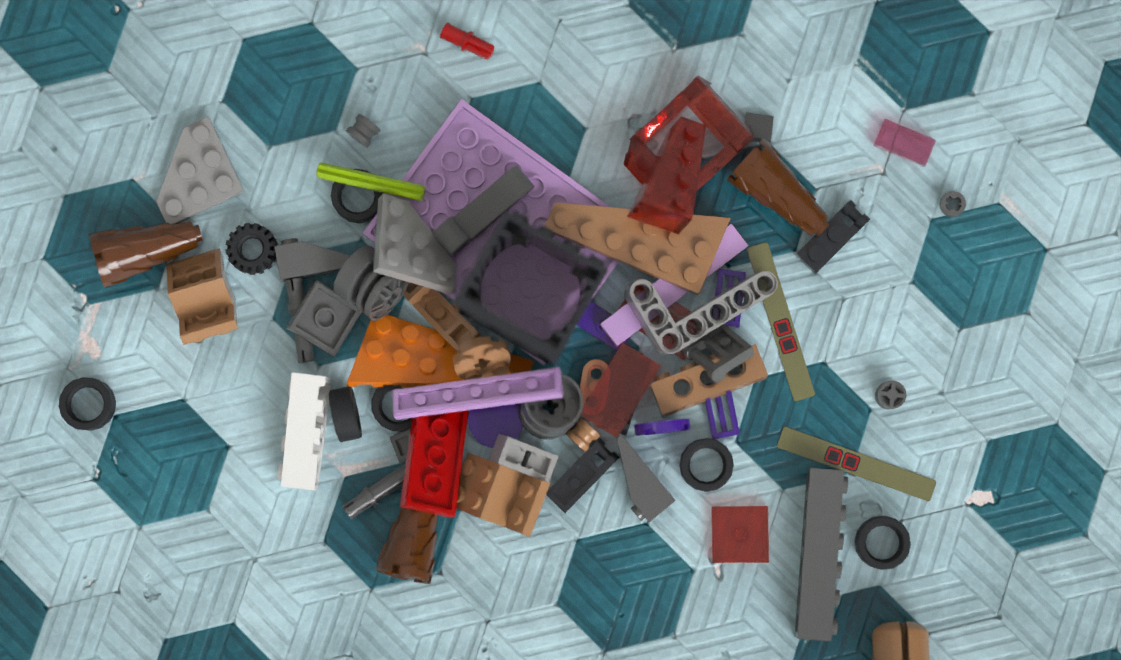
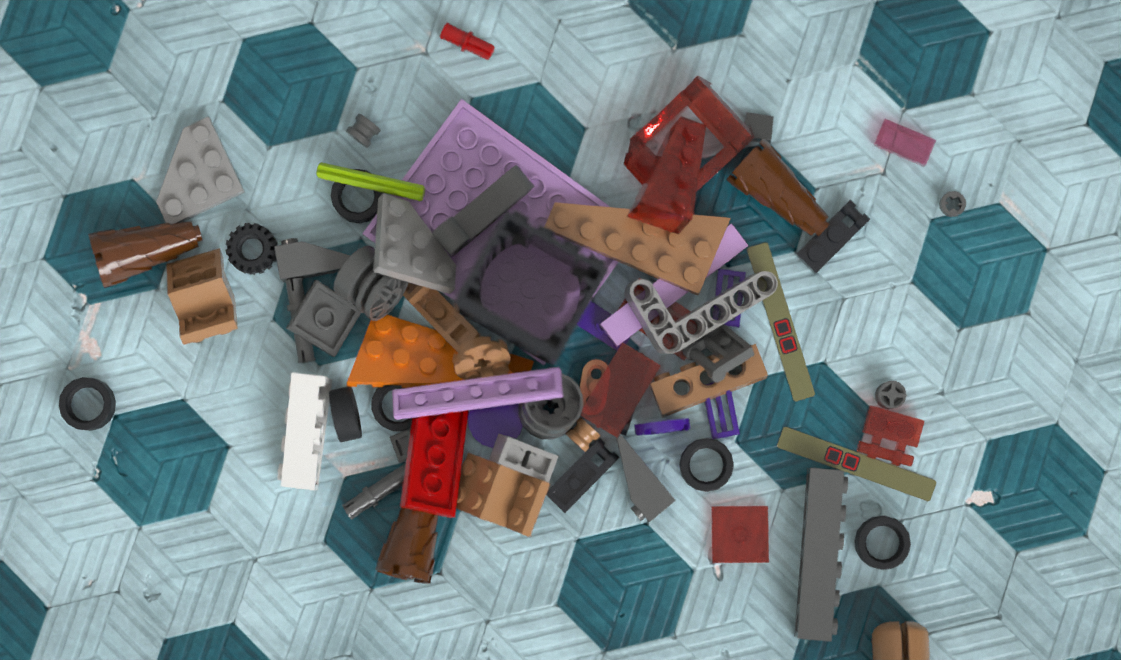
(892, 427): none -> clear red plate

